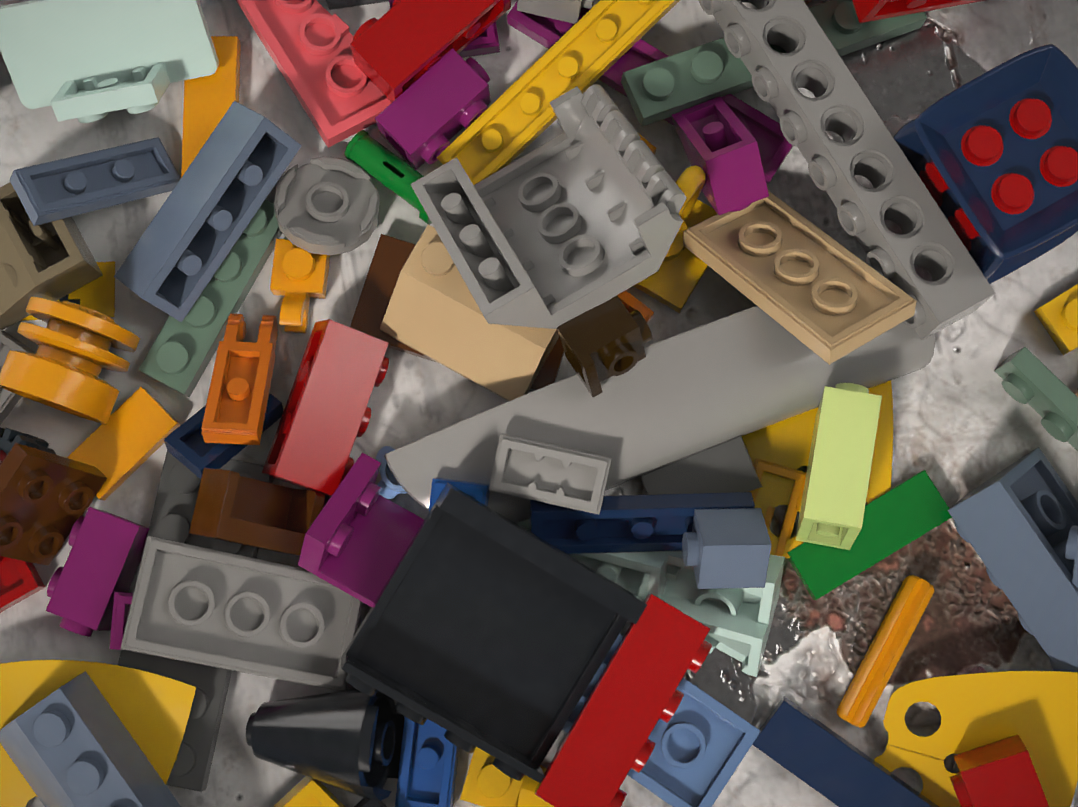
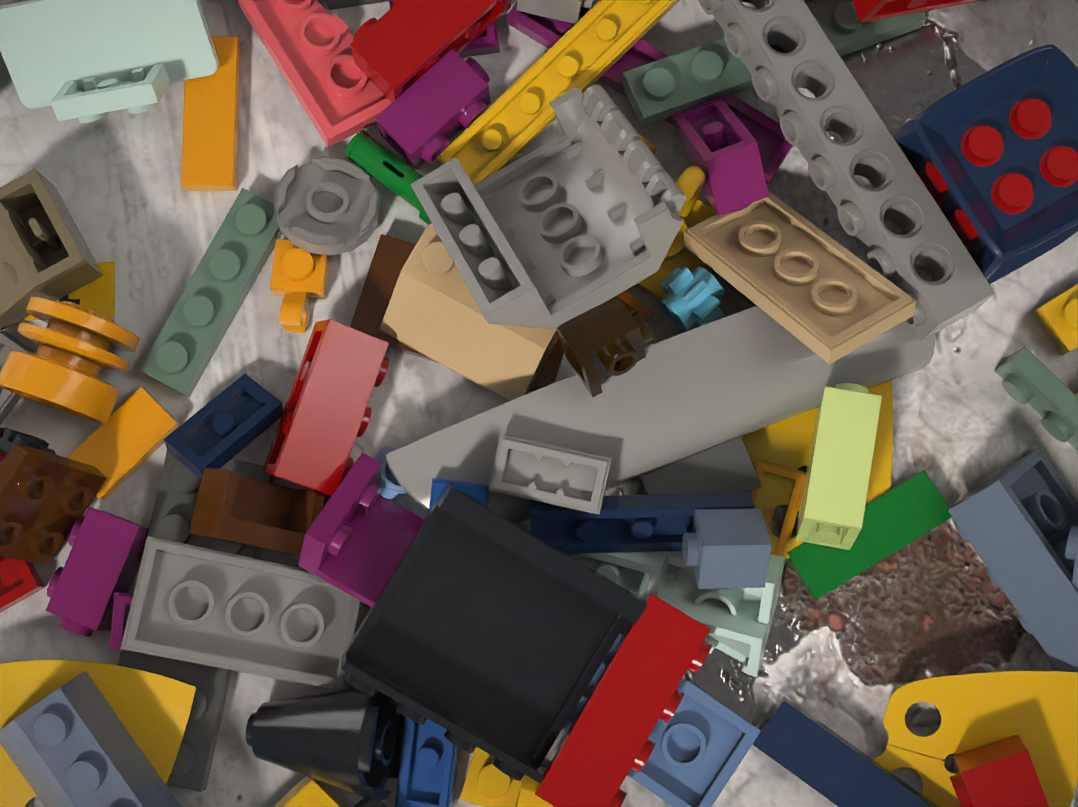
(94, 180): sand blue tile -> none
(207, 211): sand blue brick -> none
(240, 384): orange hinge -> none
(691, 298): none -> medium azure gear
(885, 651): light orange axle -> none

